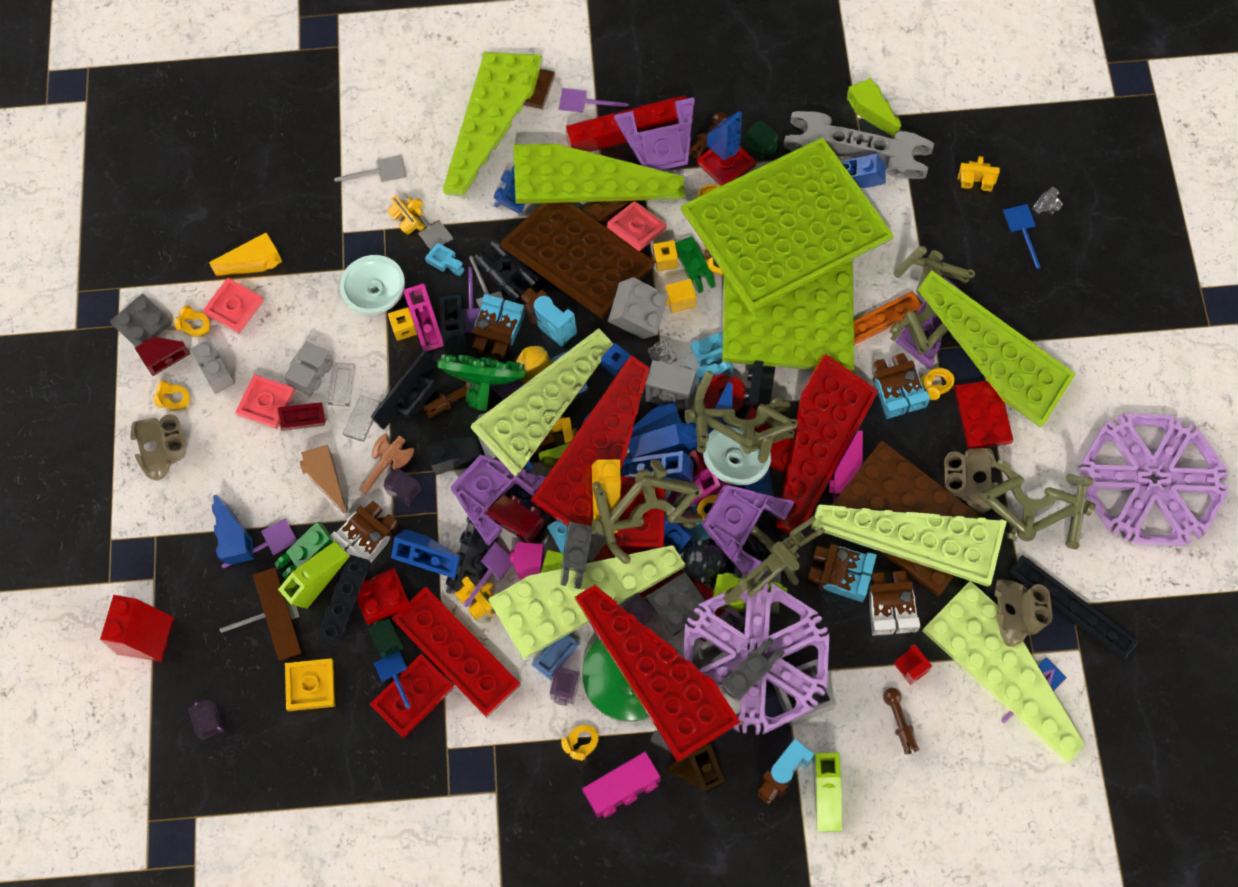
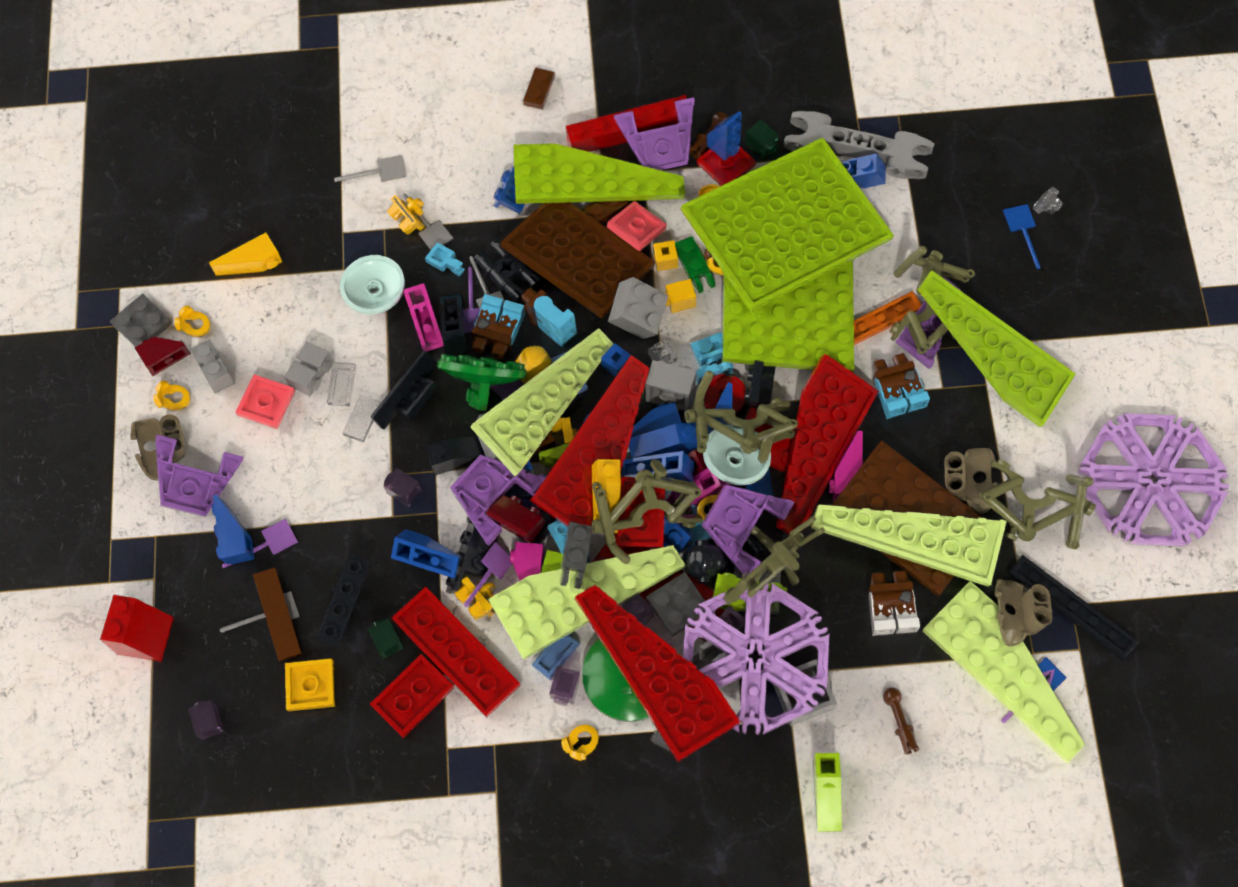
(188, 487): none -> medium lavender wing
(233, 305): coral plate -> none
(301, 416): dark red plate -> none
(305, 548): green hinge -> none
(311, 577): lime slope -> none
(322, 472): medium nougat slope -> none
(364, 534): reddish brown hips -> none
(382, 596): red plate -> none
(389, 453): nougat piece -> none
(390, 667): blue piece -> none
(404, 327): yellow piece -> none
(443, 403): reddish brown pin -> none
(496, 98): lime wing -> none
(575, 99): medium lavender piece -> none
(622, 785): dark pink brick -> none
(699, 769): dark brown slope -> none
(751, 670): dark grey hinge -> none
(780, 777): medium azure hips -> none
(843, 572): hips -> none
(871, 106): lime slope -> none
(913, 665): red panel -> none
(935, 391): yellow piece -> none
(978, 172): yellow hips -> none
(983, 415): red plate -> none

